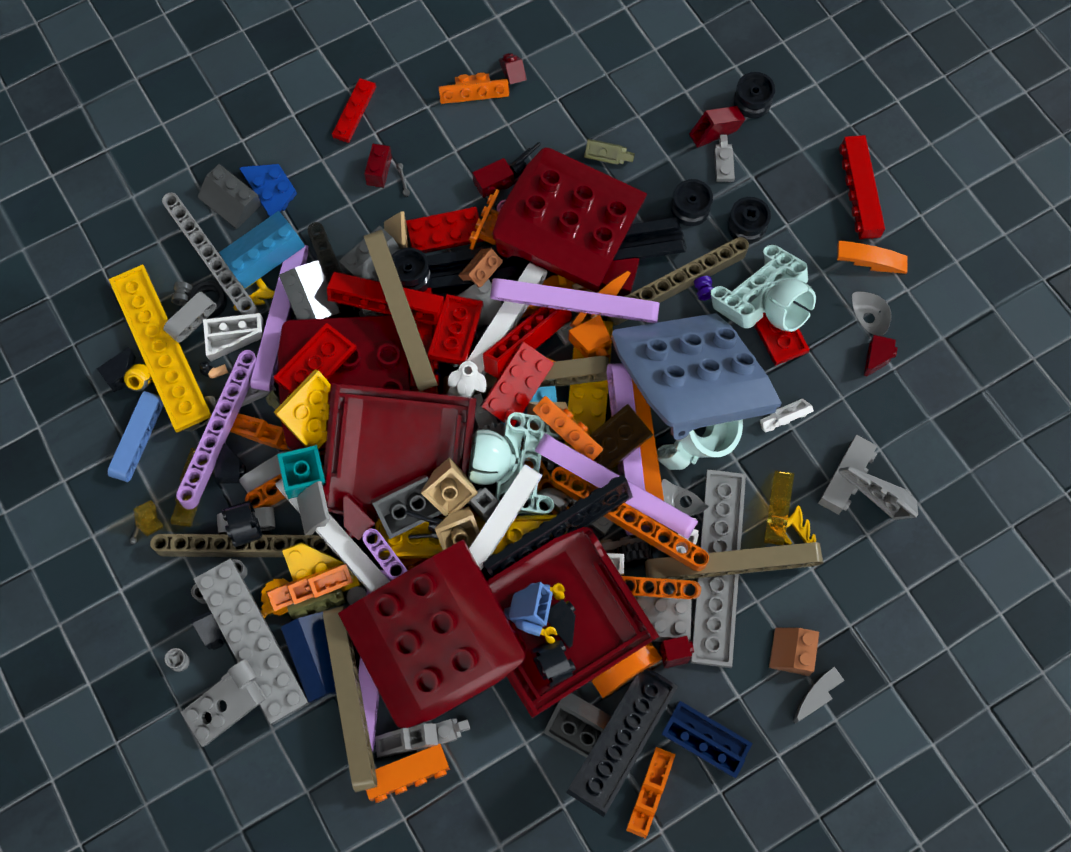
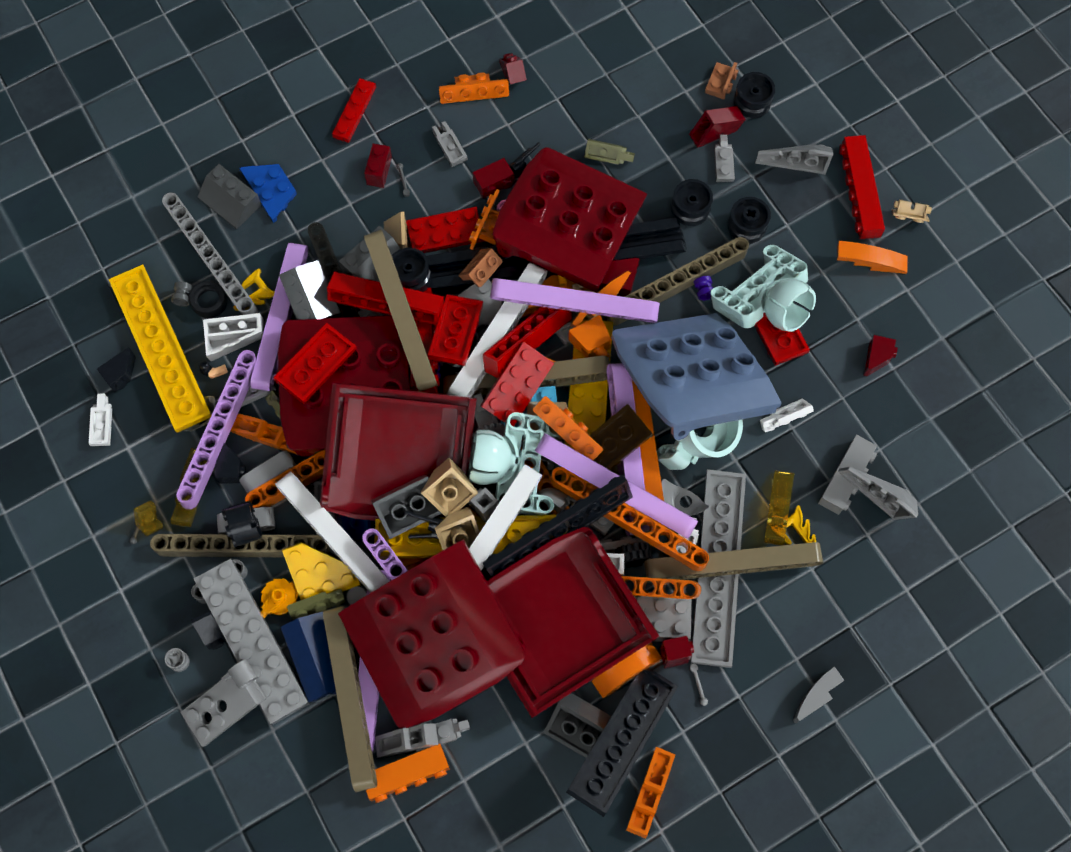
(100, 422): none -> white hinge
(135, 437): medium blue beam -> none
(137, 377): yellow head -> none
(189, 317): light grey beam -> none
(261, 249): dark azure slope -> none
(300, 470): teal slope -> none
(307, 410): yellow plate -> none
(309, 586): orange slope -> none
(313, 508): light grey slope -> none
(356, 517): dark red slope -> none
(450, 145): none -> light grey hinge
(467, 382): white plate -> none
(531, 609): medium blue torso -> none
(553, 663): black brick -> none
(563, 620): black slope -> none
(693, 668): none -> light grey hinge
(707, 739): dark blue slope -> none
(721, 79): none -> nougat bracket
(794, 650): nougat slope -> none
(803, 158): none -> light grey wedge
(870, 303): light grey piece -> none
(918, 214): none -> tan hinge

